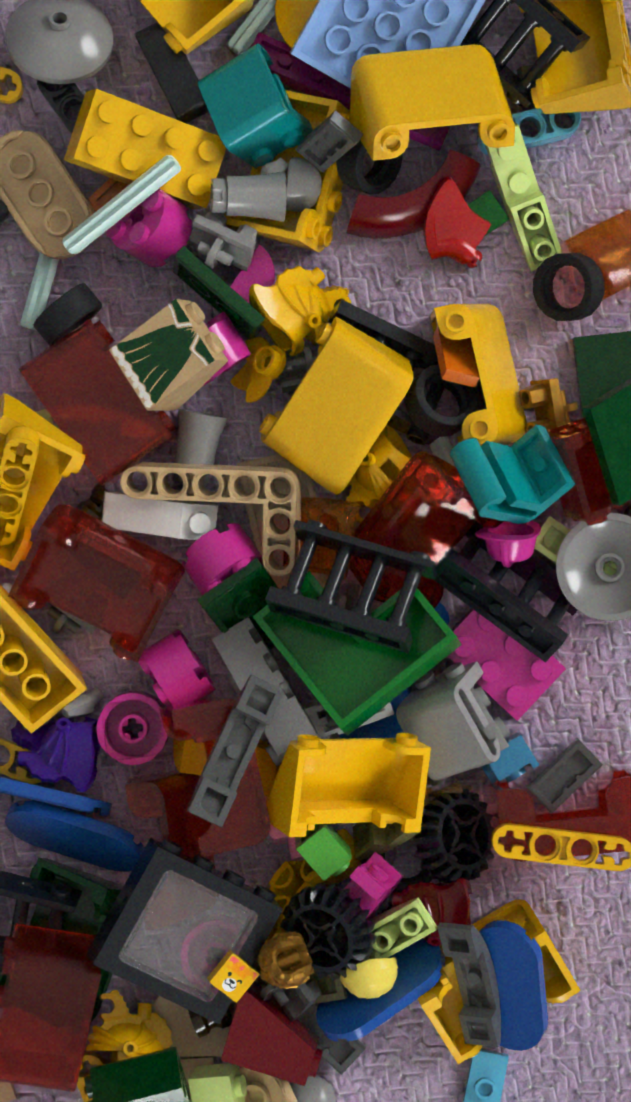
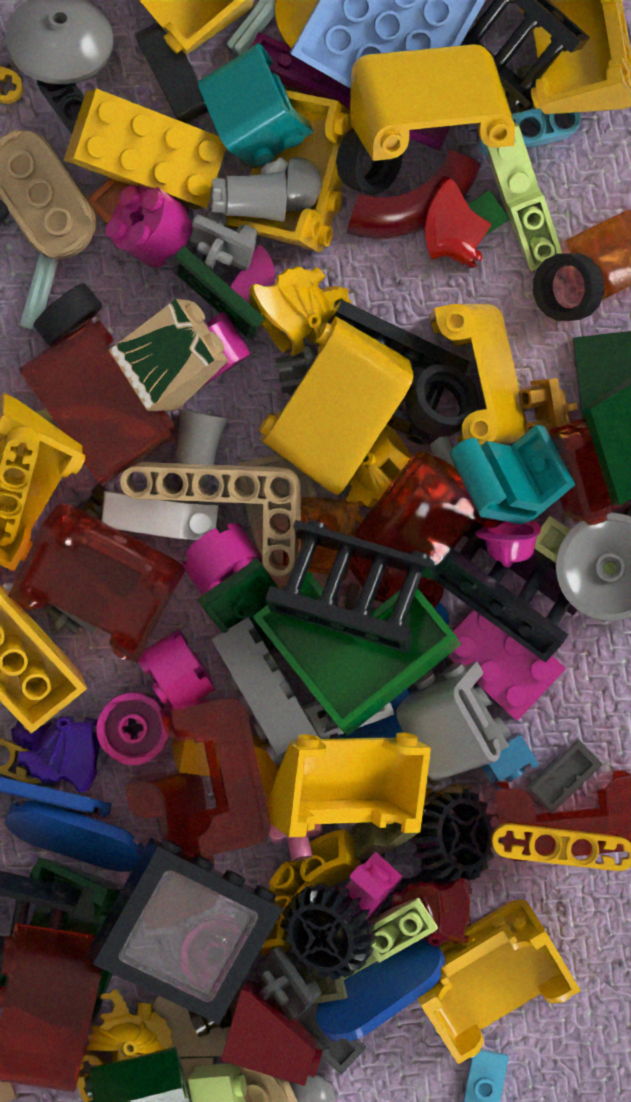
(83, 704): light grey bar -> none
(121, 204): light aqua axle -> none
(233, 750): dark grey slope -> none
(233, 976): yellow tile -> none
(261, 368): yellow plate -> none
(285, 960): pearl gold piece -> none
(324, 851): bright green brick -> none
(329, 141): dark grey plate -> none
(371, 978): light yellow piece -> none
(456, 360): orange tile -> none
(477, 983): dark grey slope -> none
(520, 984): blue tile -> none

